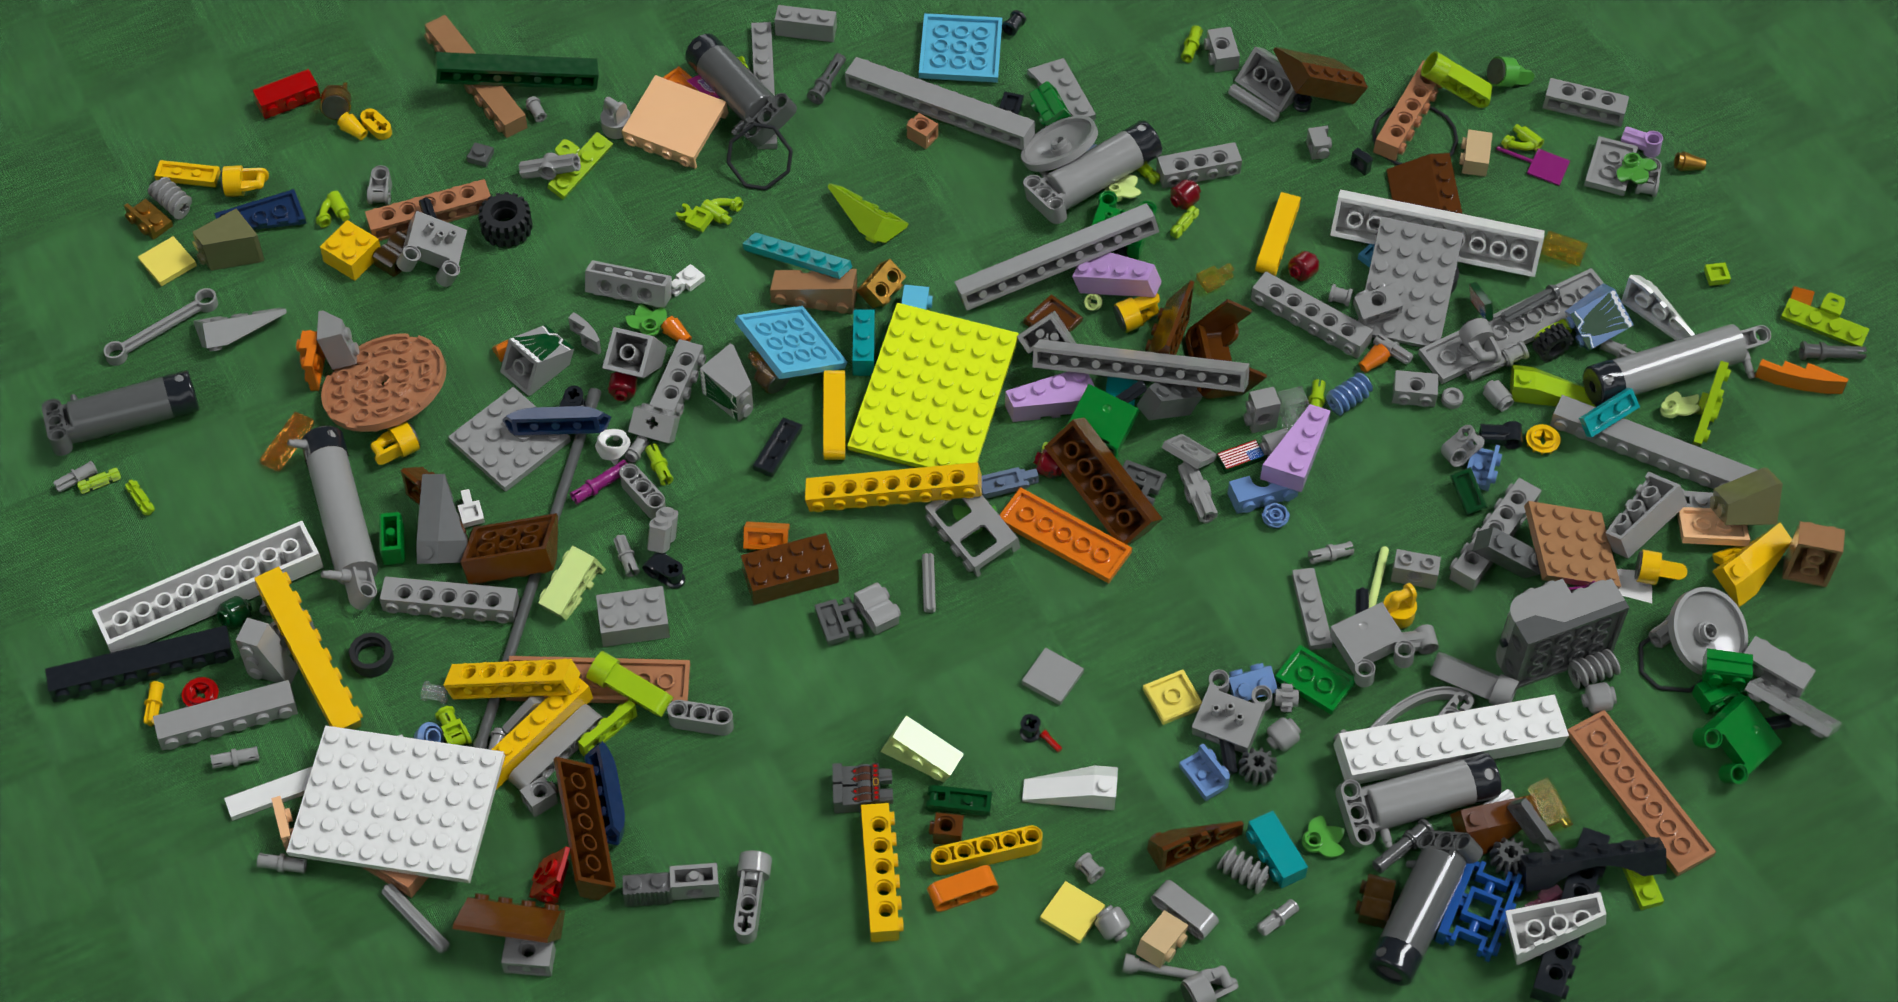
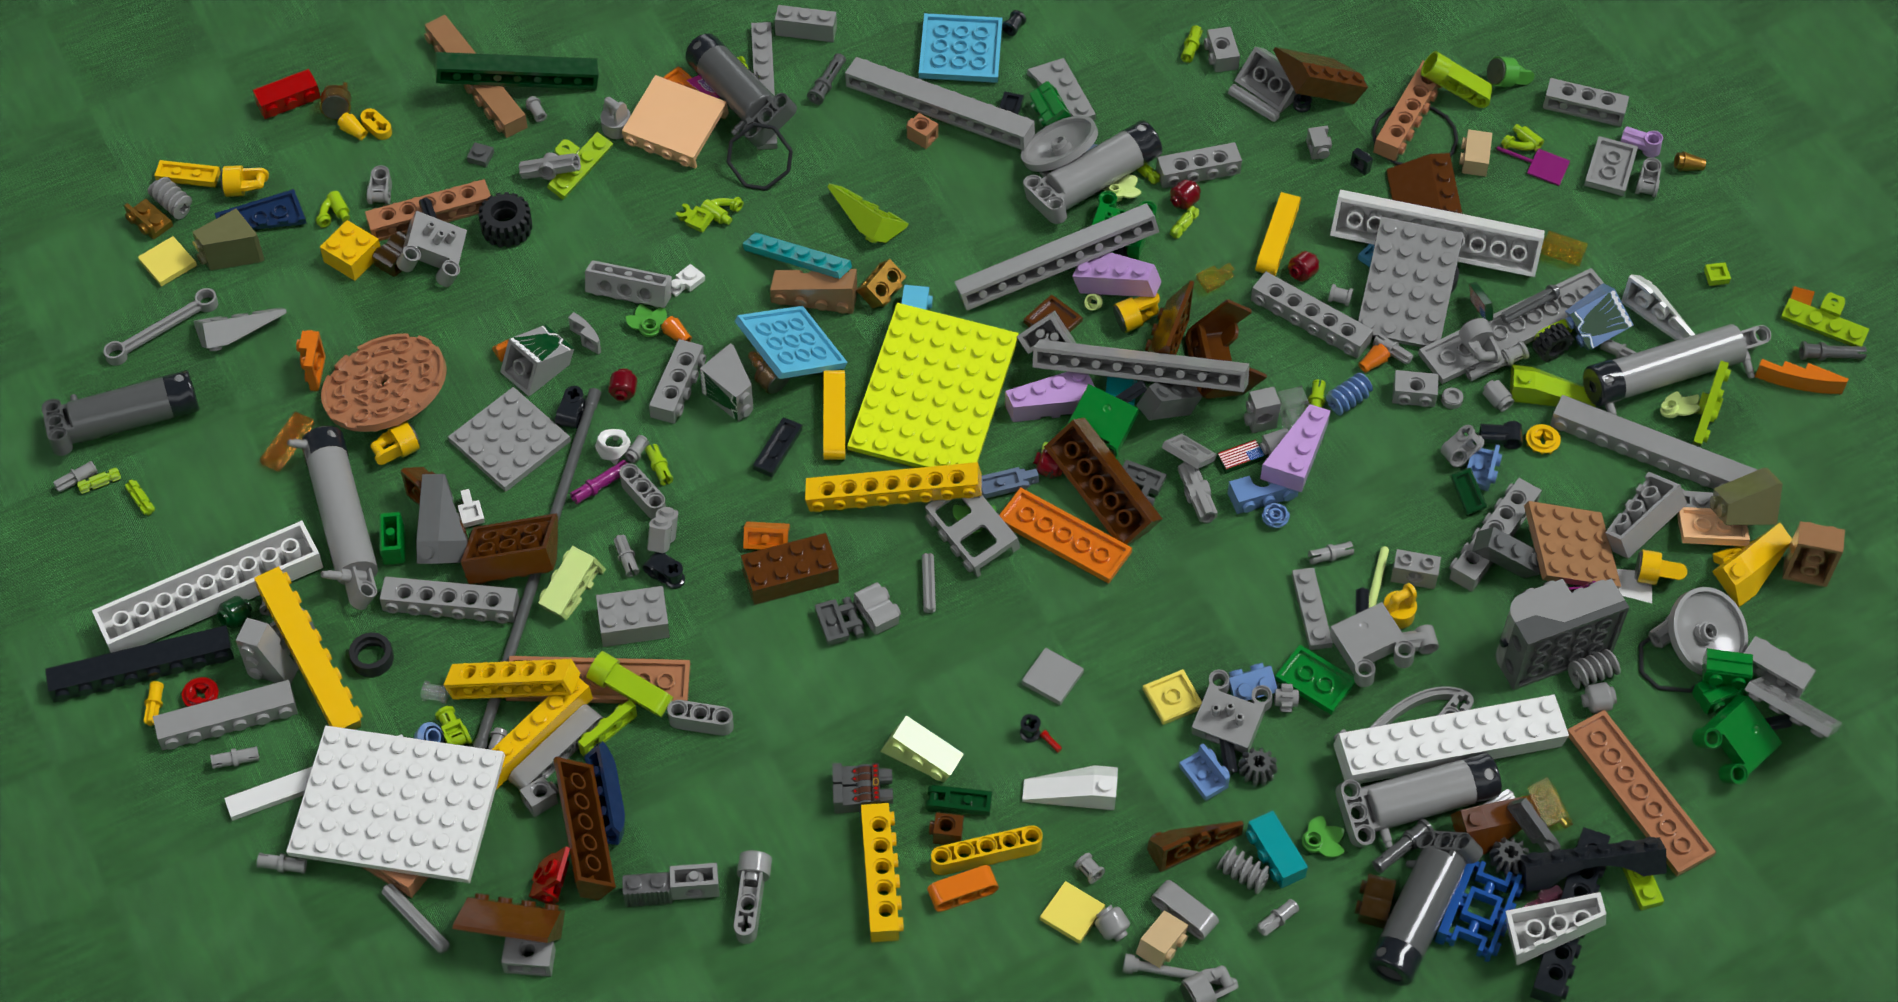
(283, 818): light nougat plate -> none
(336, 341): light grey slope -> none
(529, 705): light grey tile -> none
(556, 420): dark blue brick -> none
(634, 353): light grey slope -> none
(642, 424): light grey brick -> none
(863, 342): teal brick -> none
(1283, 734): light grey head -> none
(1369, 313): light grey brick -> none
(1474, 679): light grey beam -> none
(1609, 412): teal plate -> none
(1635, 168): bright green plate -> none

